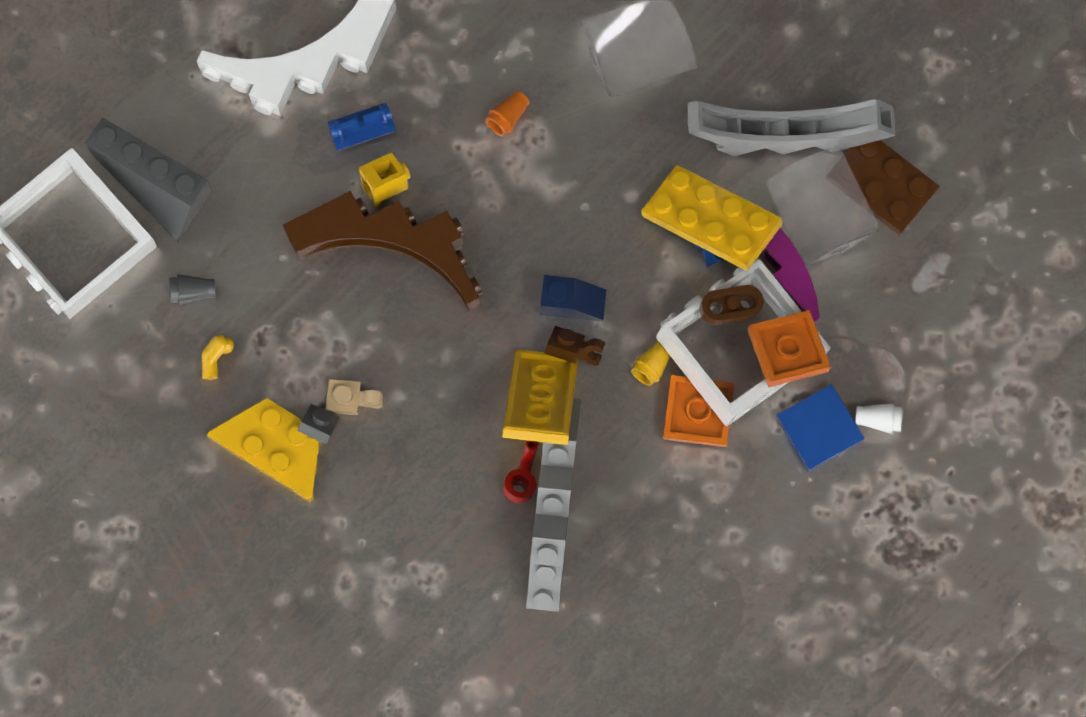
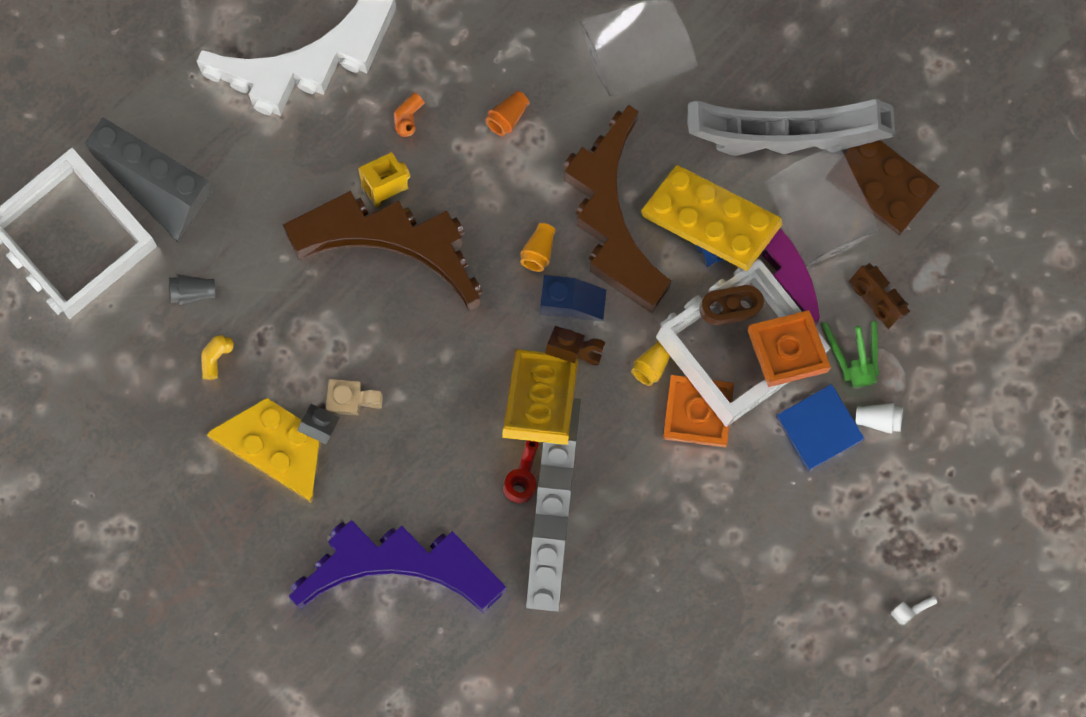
(362, 126): blue hinge -> none
(400, 554): none -> dark purple arch
(405, 115): none -> orange arm
(538, 249): none -> light orange cone
(619, 259): none -> reddish brown arch
(863, 370): none -> bright green plant
(870, 285): none -> reddish brown hinge
(904, 613): none -> white hand

